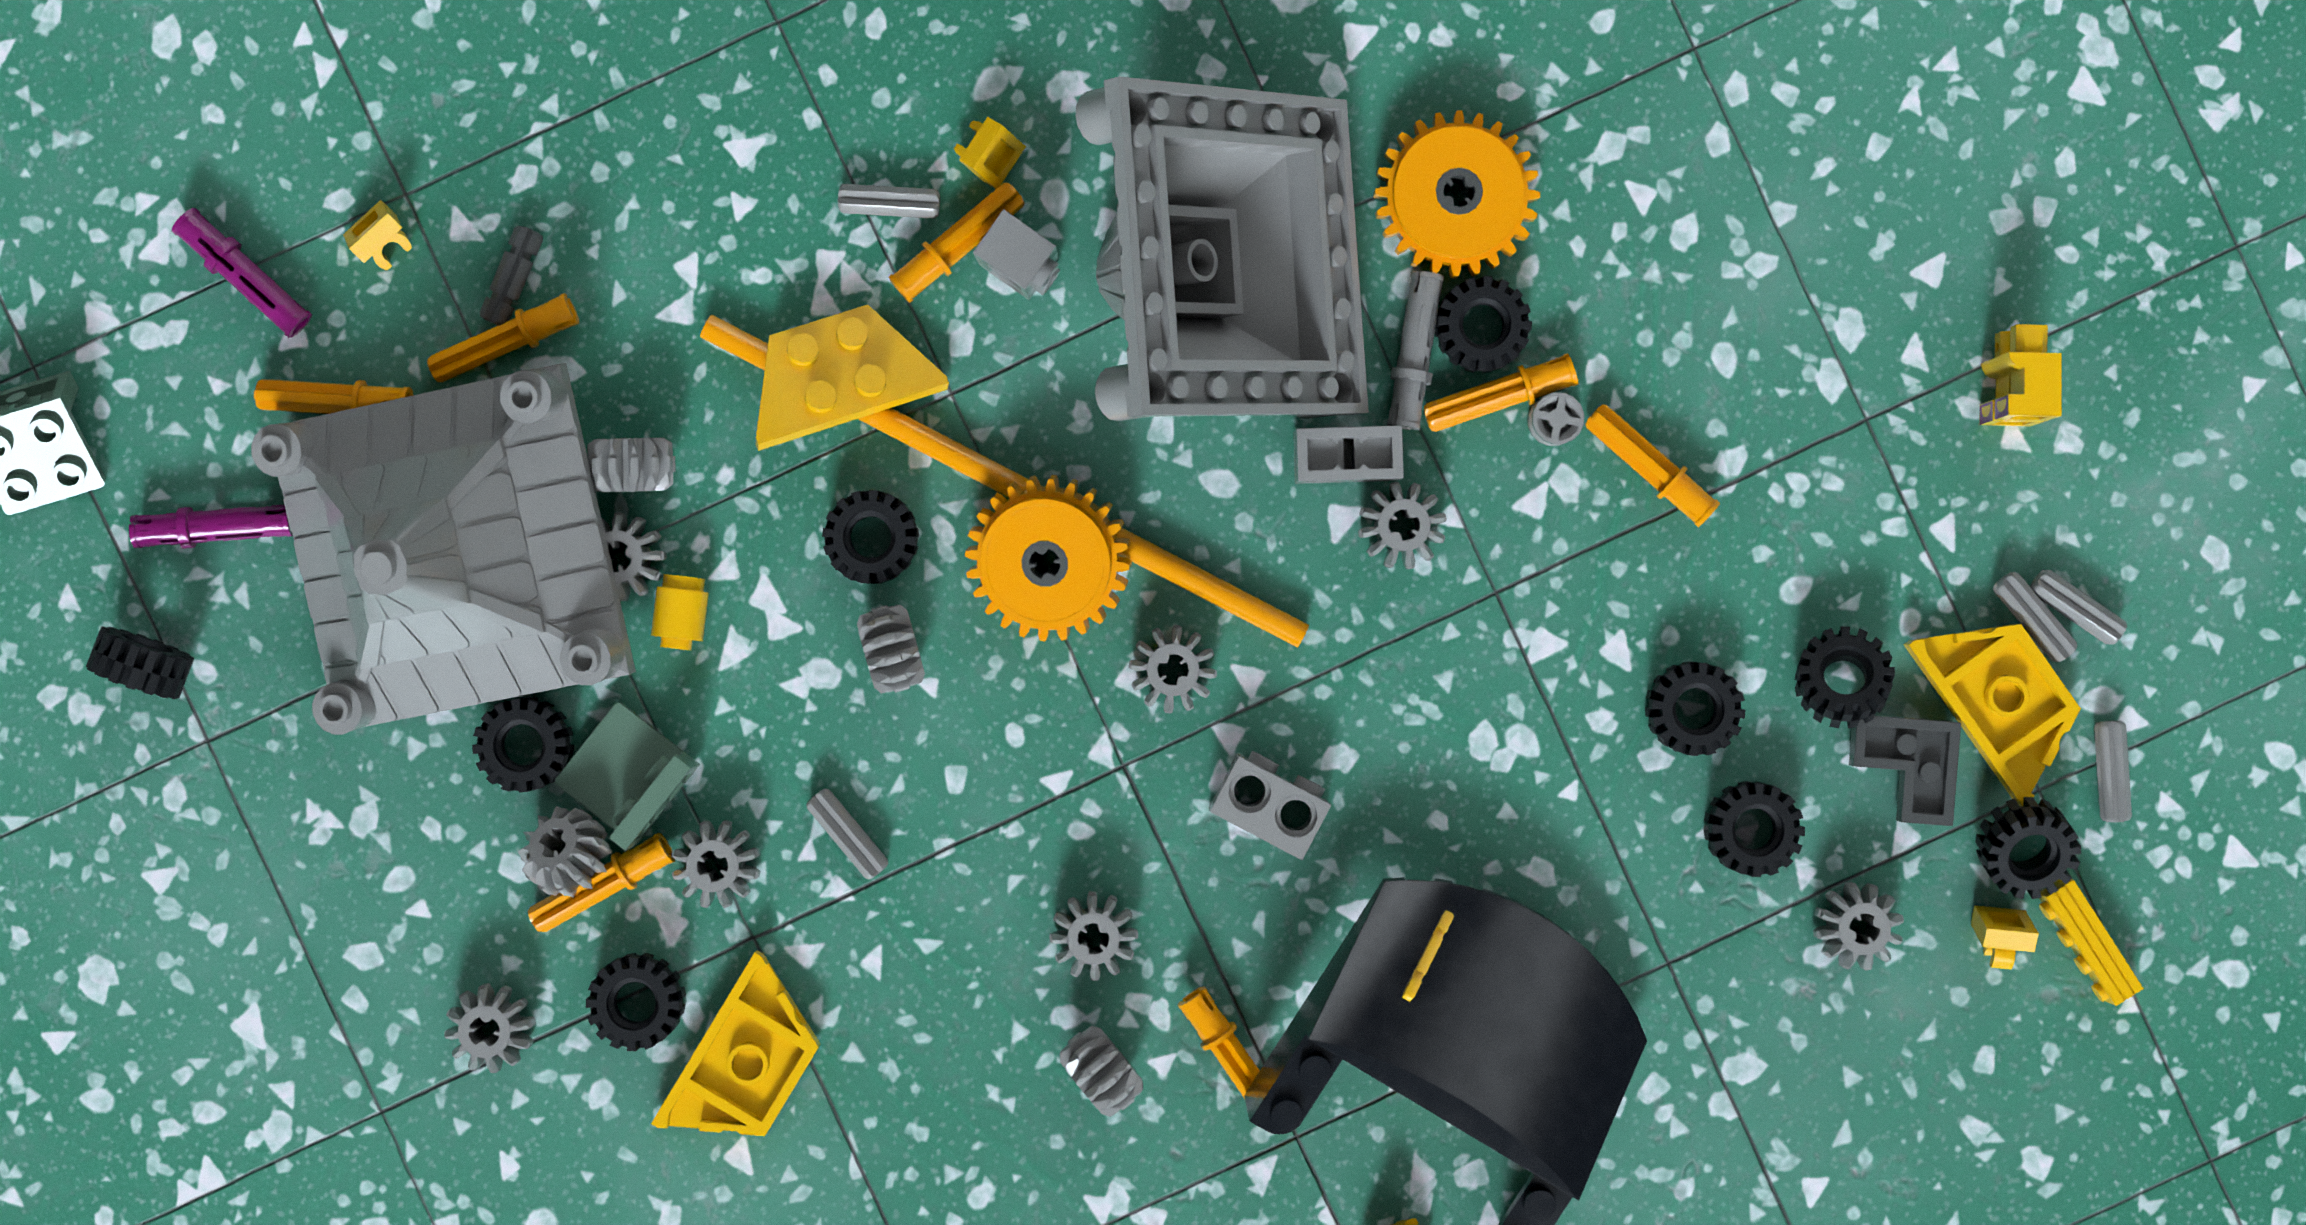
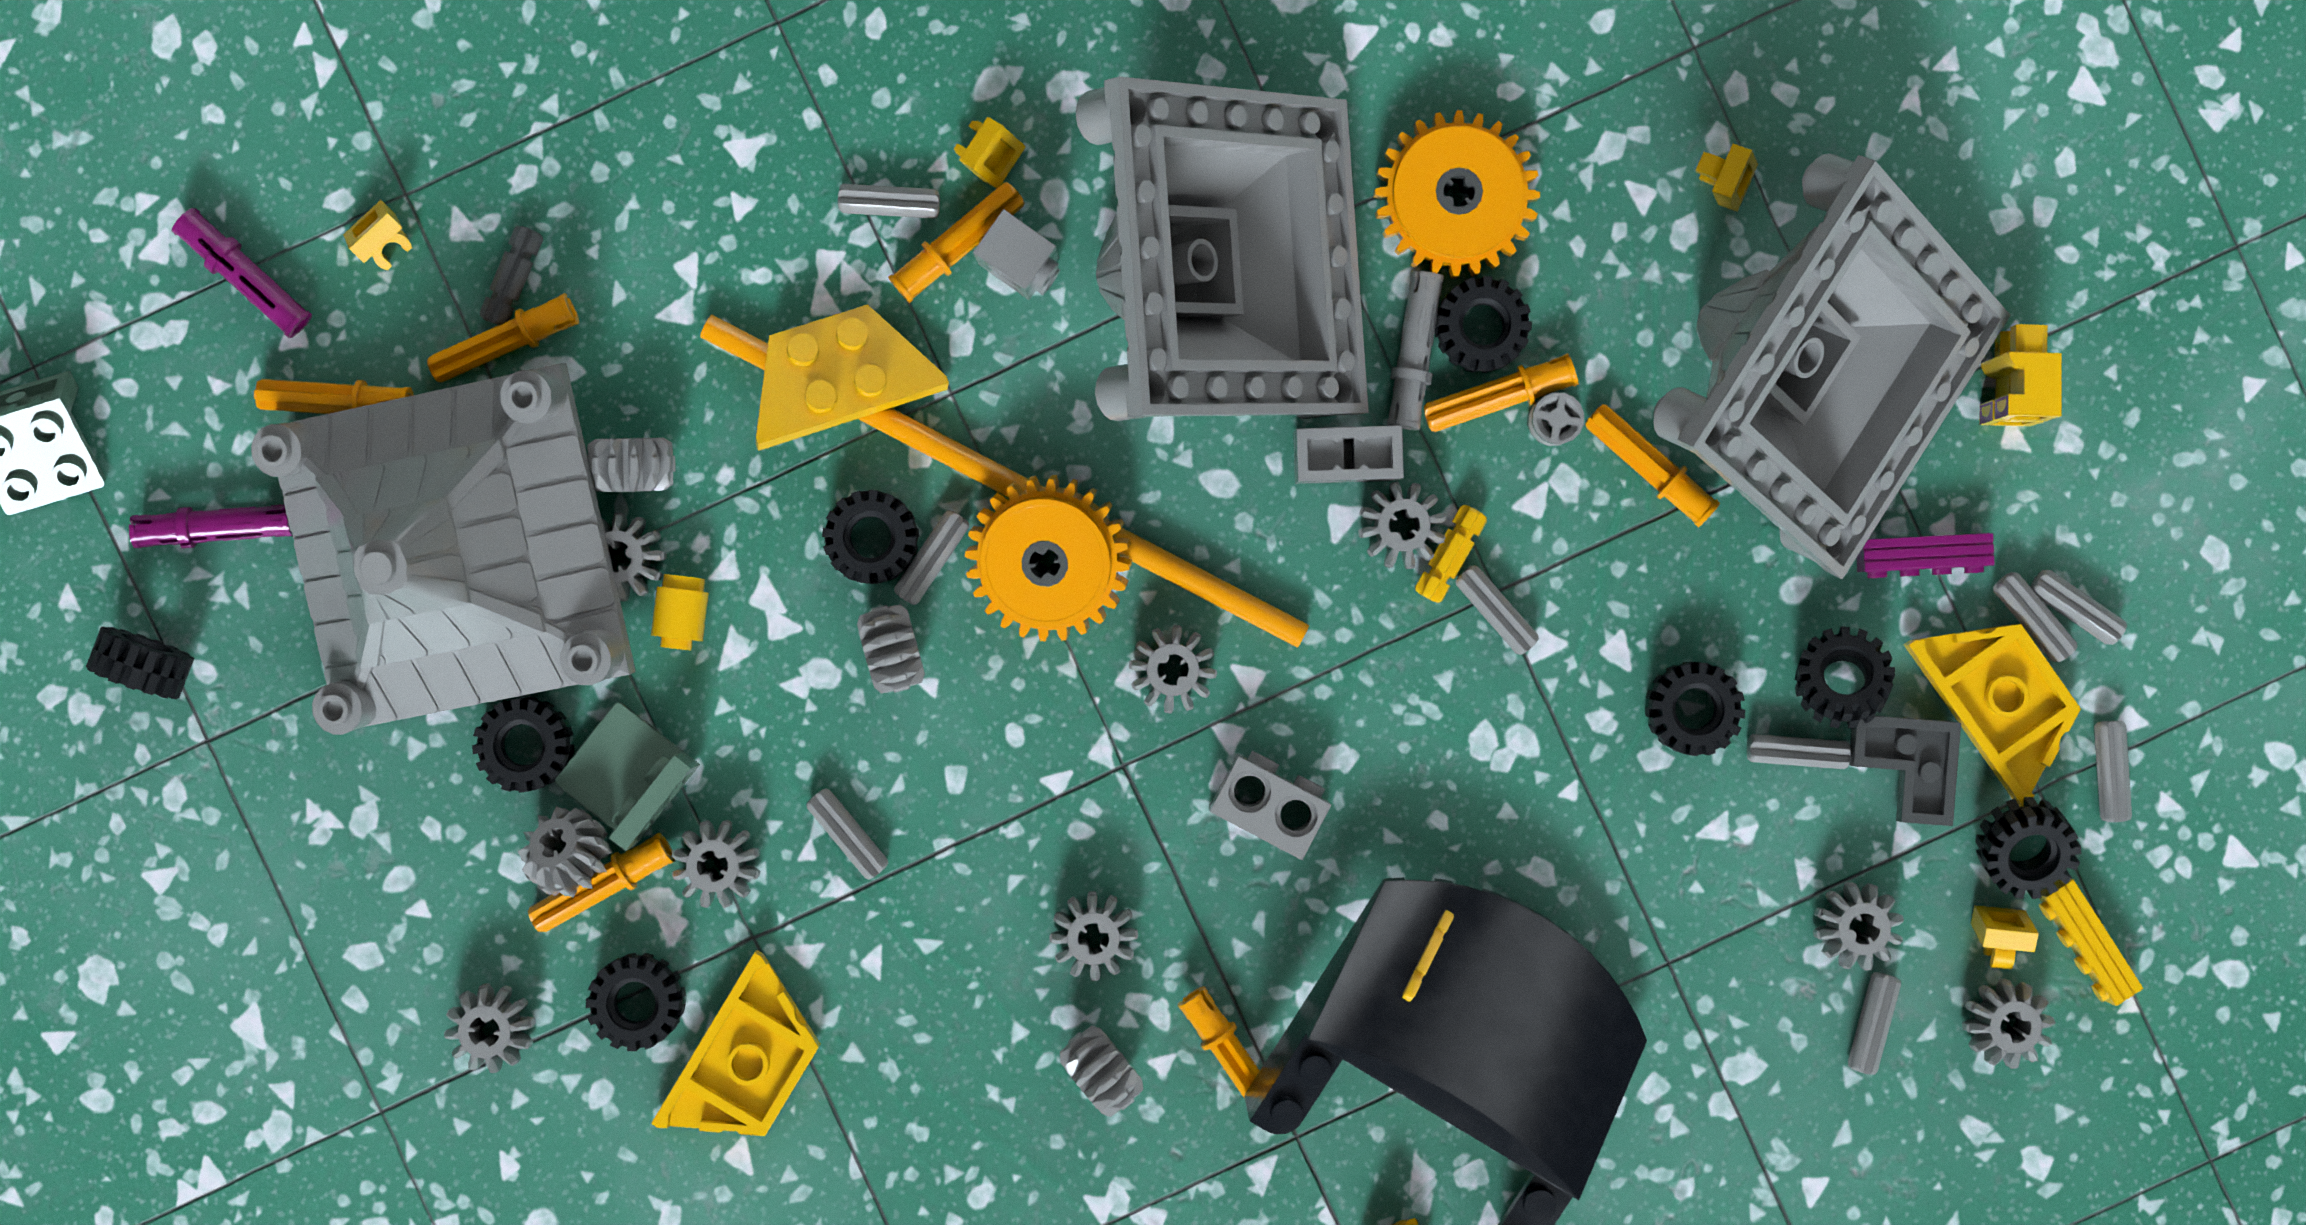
(931, 557): none -> light grey axle
(1451, 553): none -> yellow axle
(1497, 610): none -> light grey axle
(1728, 176): none -> yellow tile
(1783, 839): black tyre -> none
(1798, 751): none -> light grey axle
(1836, 364): none -> light grey piece
(1874, 1023): none -> light grey axle
(1926, 552): none -> magenta piece
(2027, 1028): none -> light grey gear

